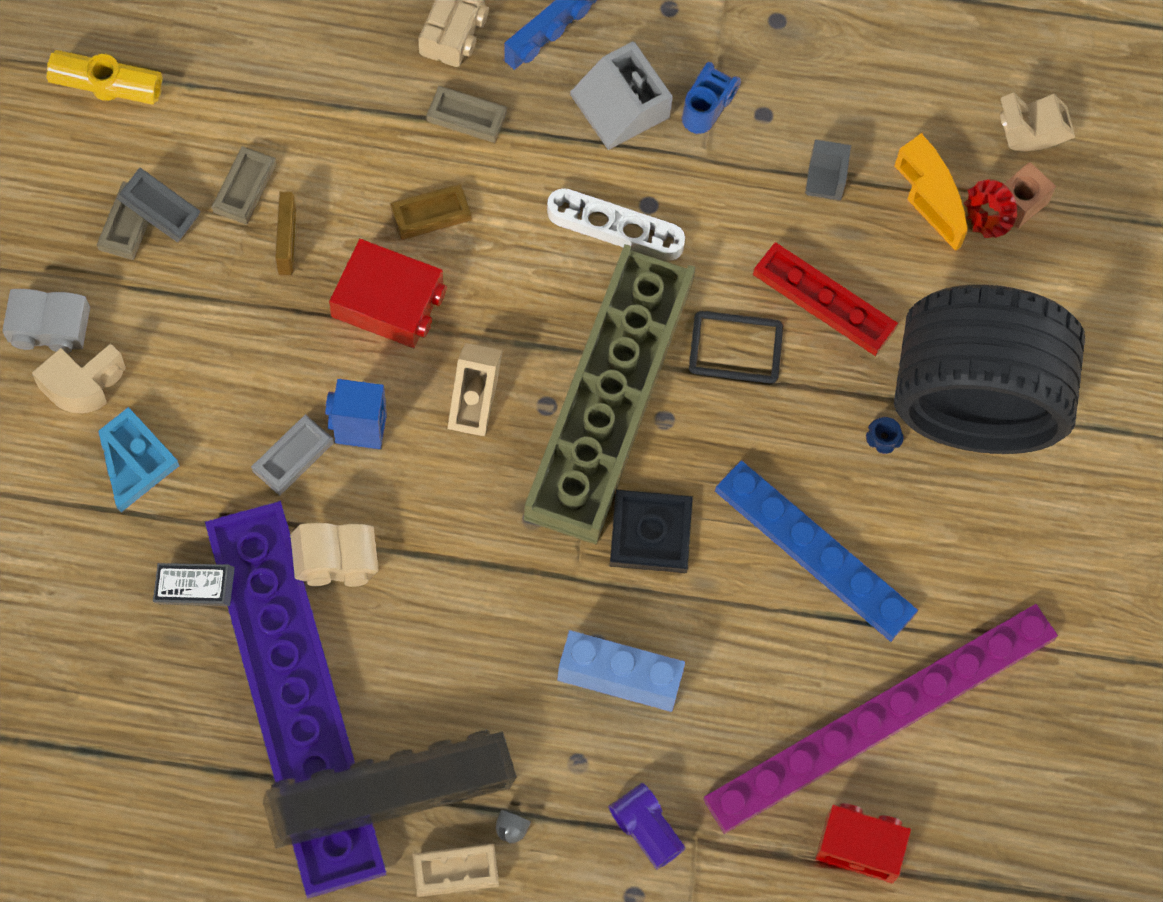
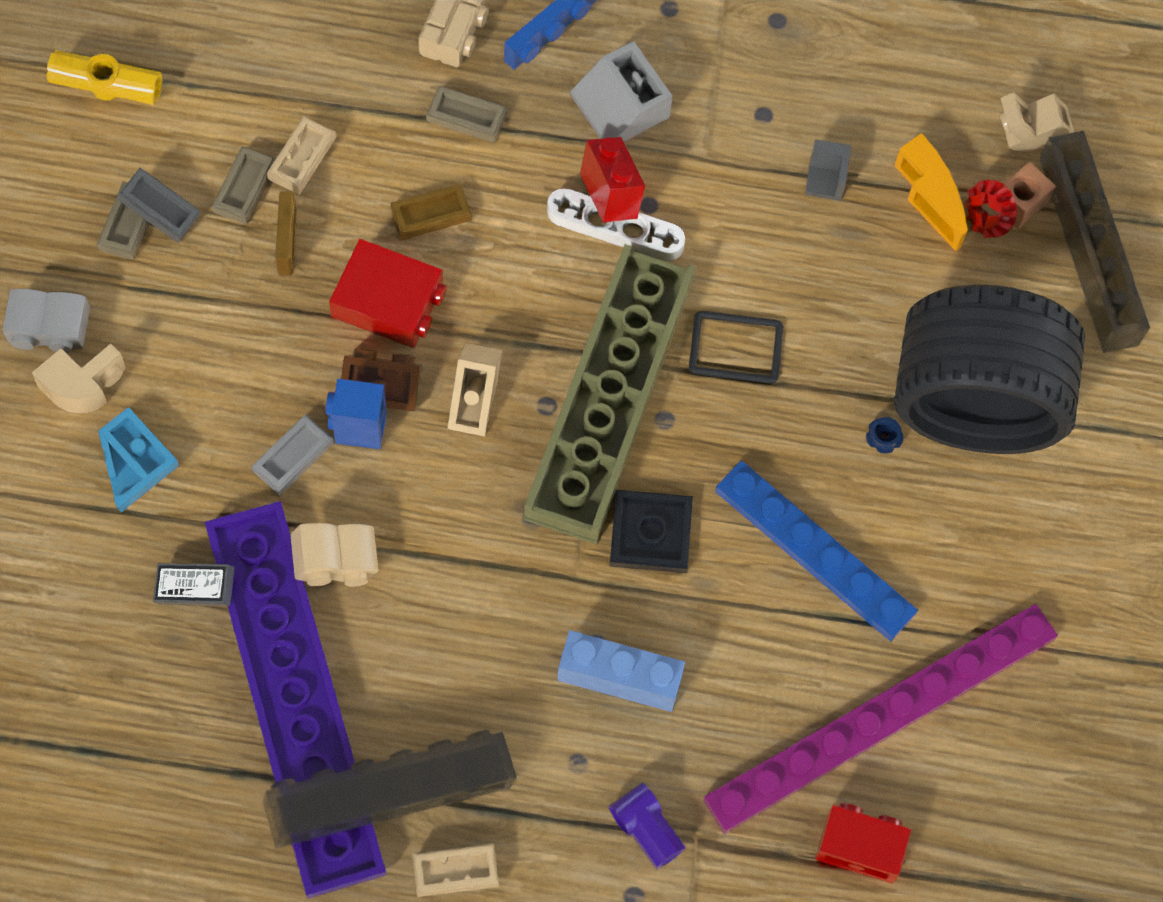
(301, 155): none -> tan plate
(397, 375): none -> reddish brown bracket
(511, 827): dark grey hinge -> none
(612, 179): none -> red brick
(710, 93): blue piece -> none
(825, 299): red plate -> none
(1094, 242): none -> clear smoke brick

